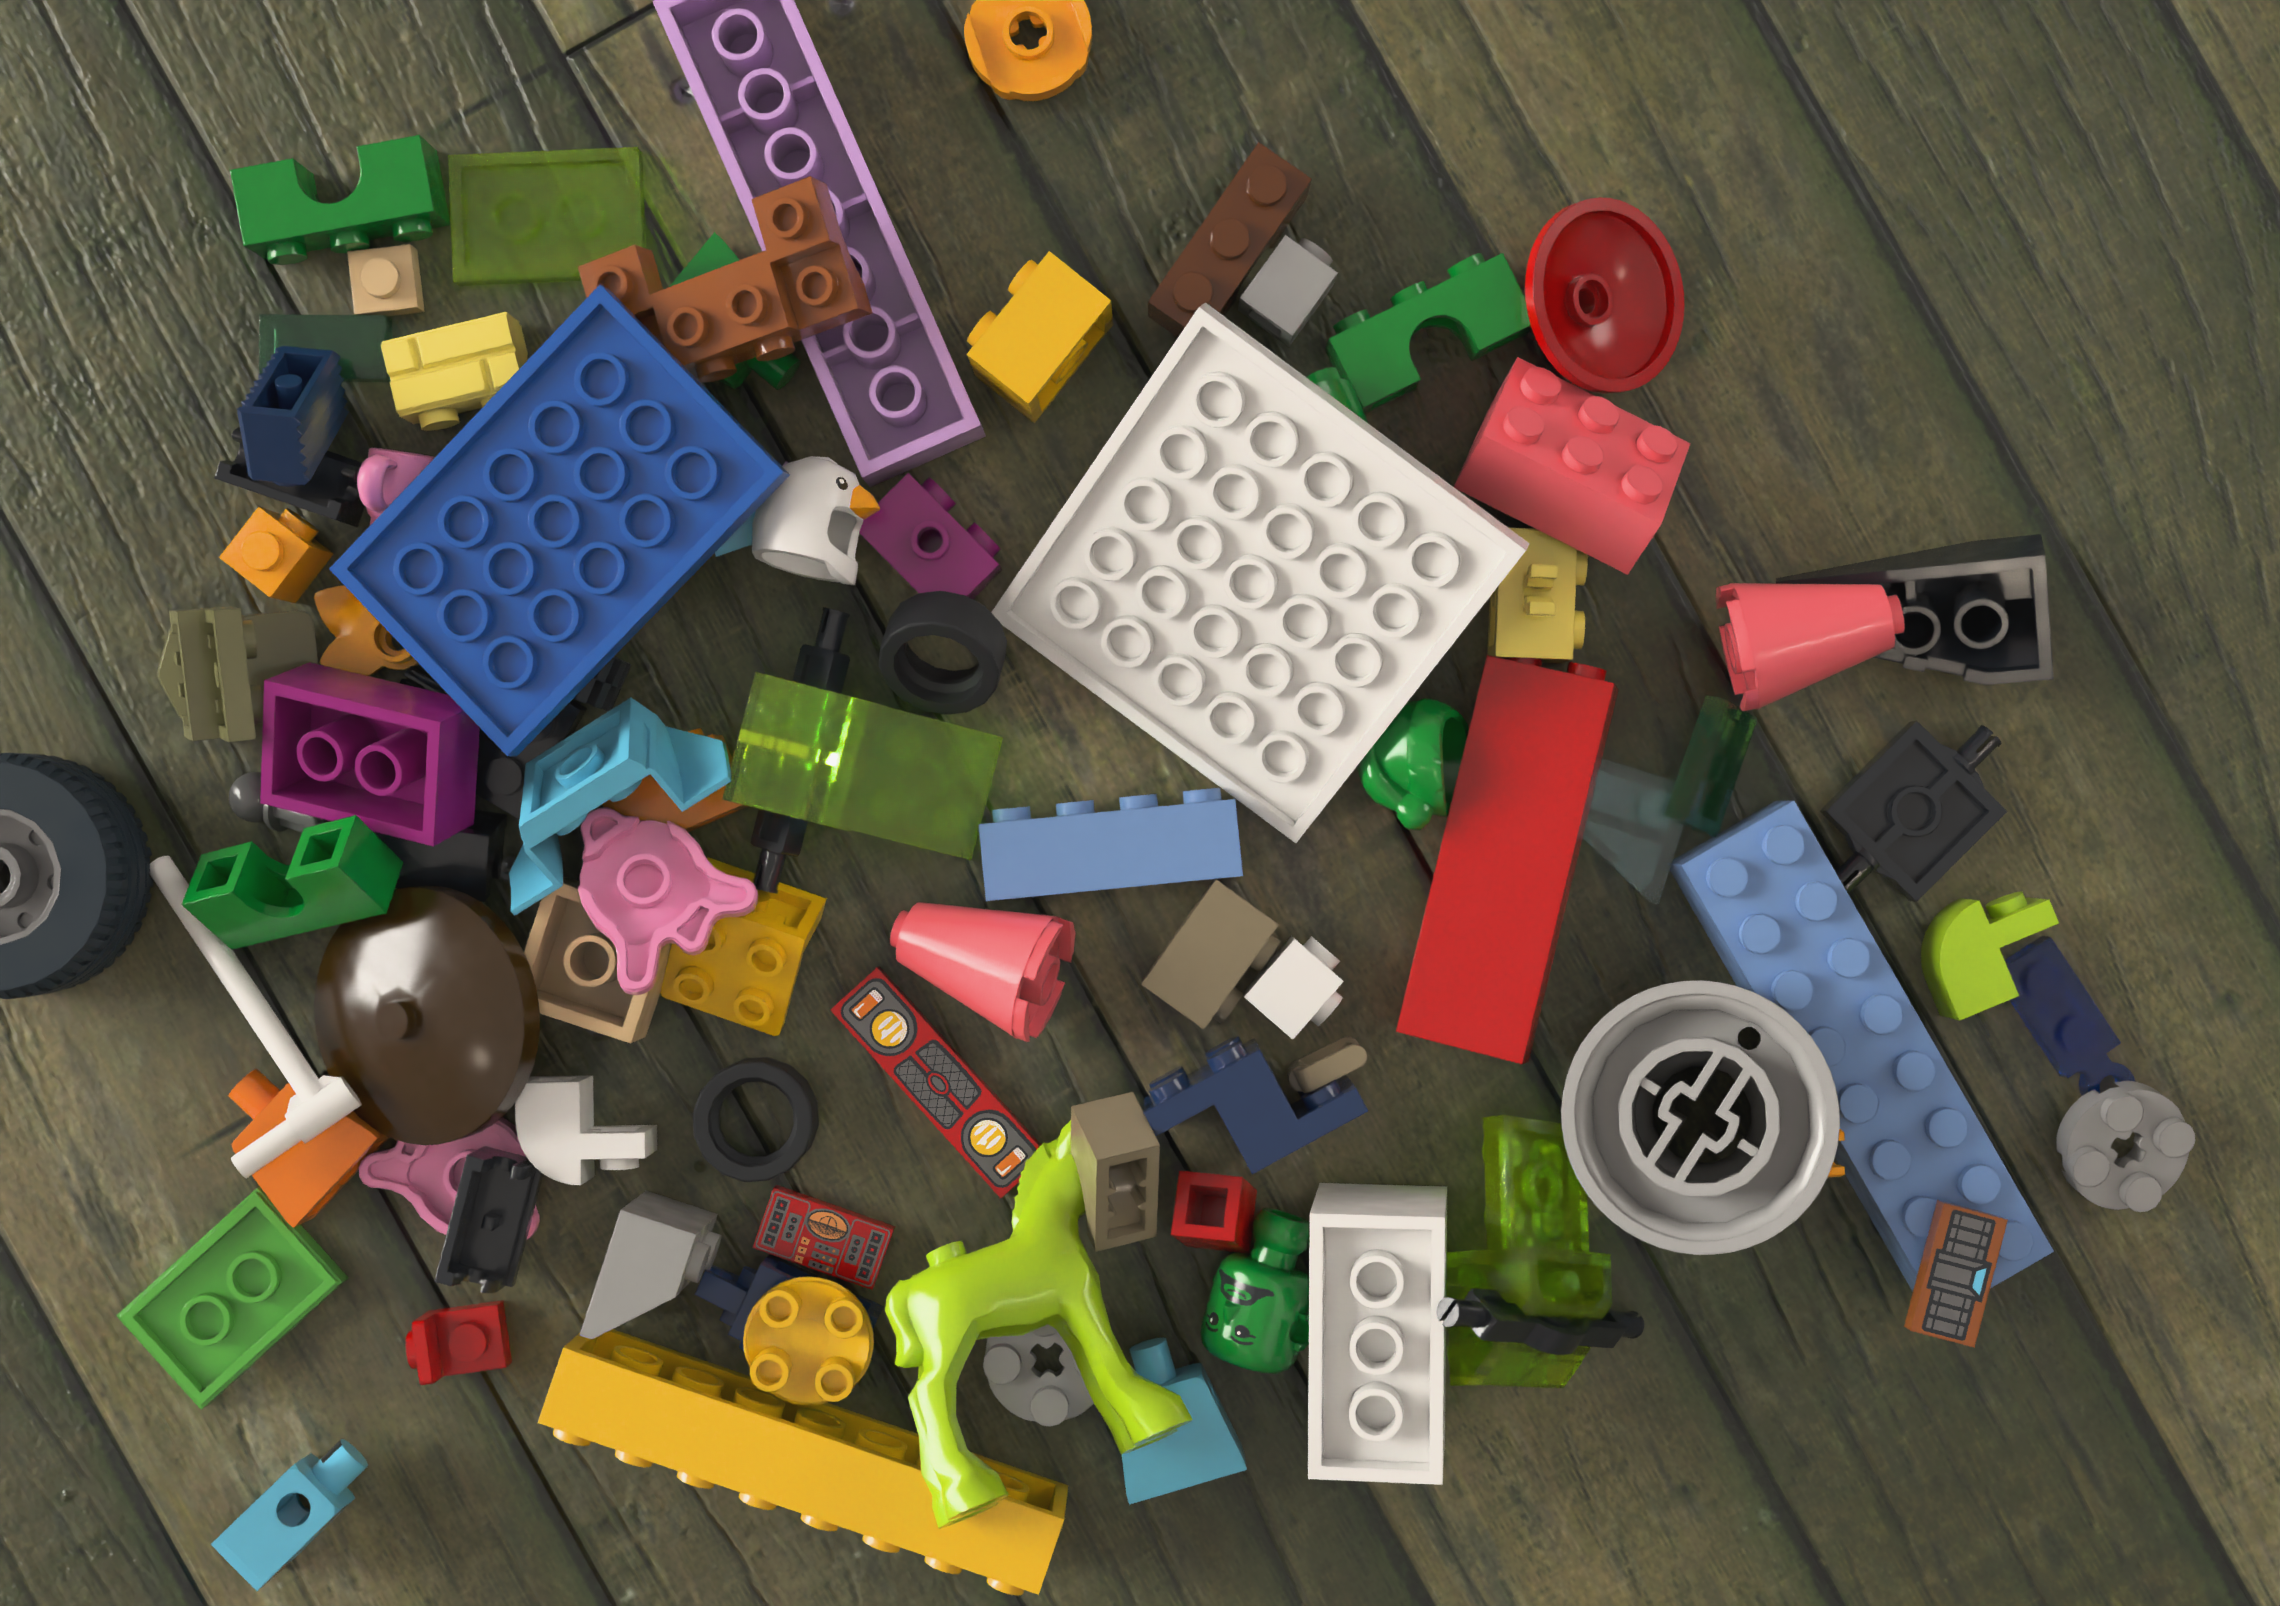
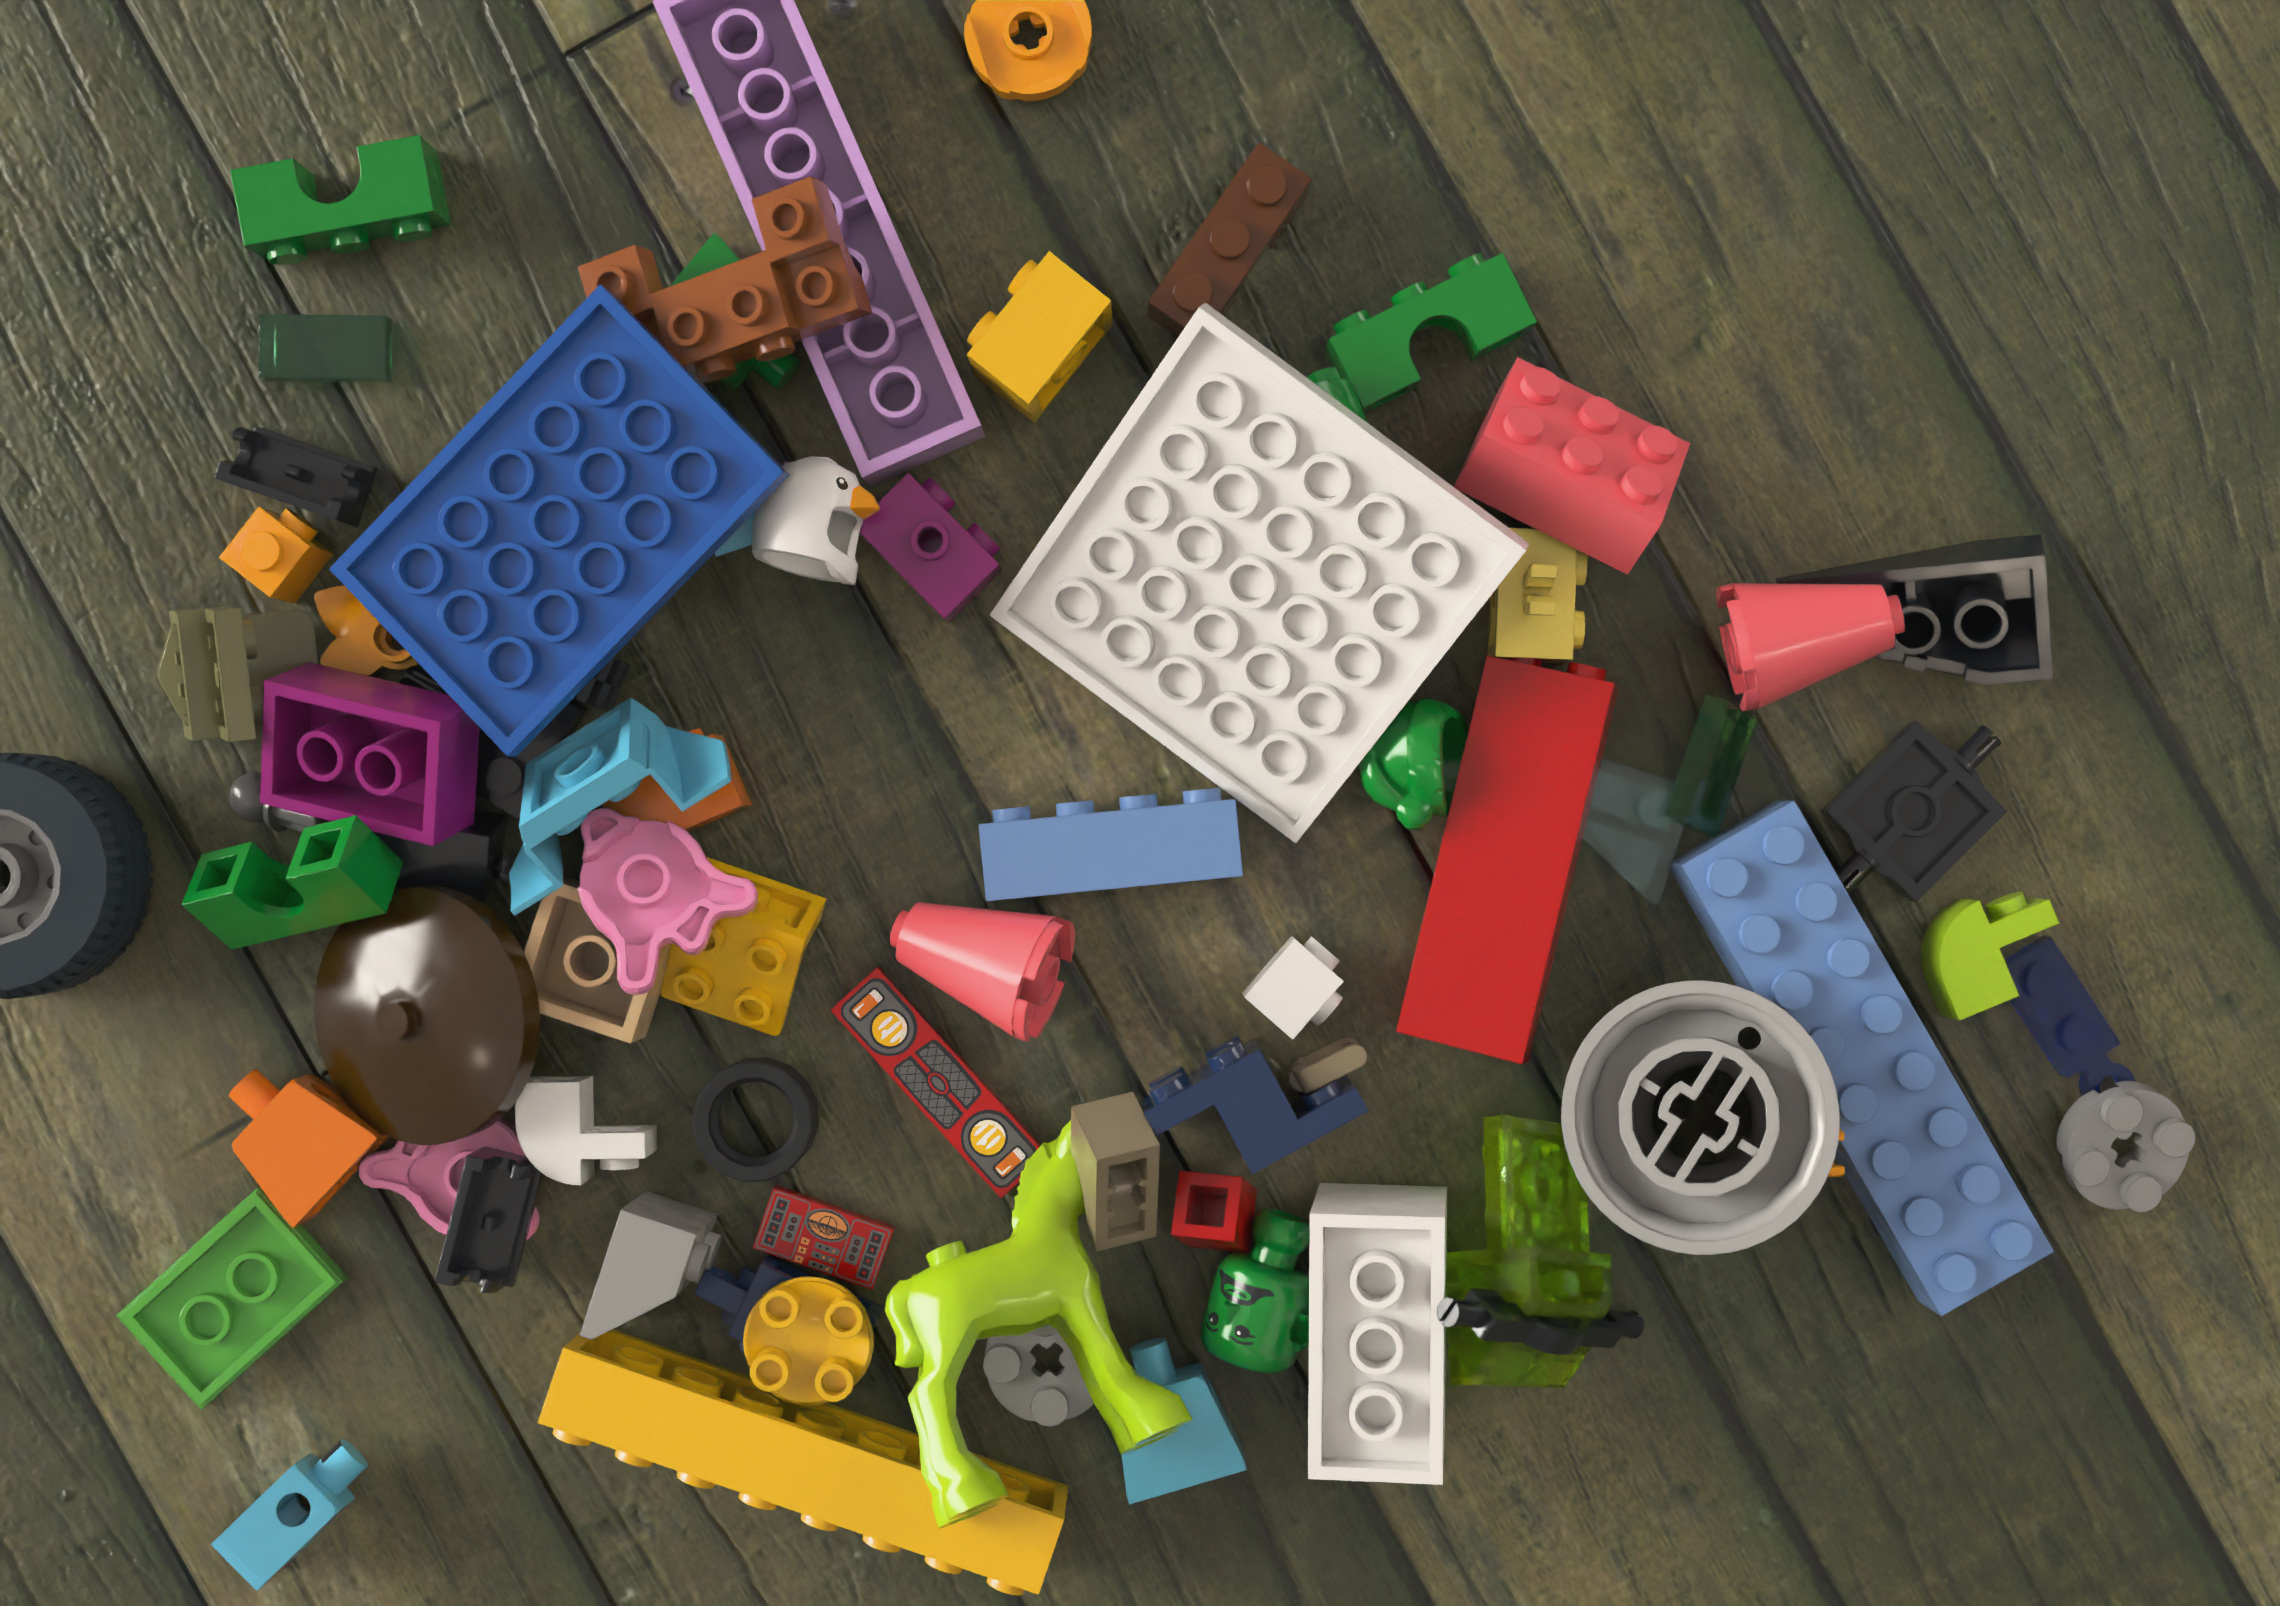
(292, 415): dark blue brick -> none
(317, 1100): white bar -> none
(386, 281): tan plate -> none
(386, 476): bright pink piece -> none
(452, 368): light yellow brick -> none
(459, 1341): red bracket -> none
(542, 212): clear neon green tile -> none
(852, 764): clear neon green piece -> none
(949, 617): black tyre -> none
(1211, 955): dark tan brick -> none
(1288, 288): light grey brick -> none
(1604, 295): red dish -> none
(1955, 1273): tile -> none

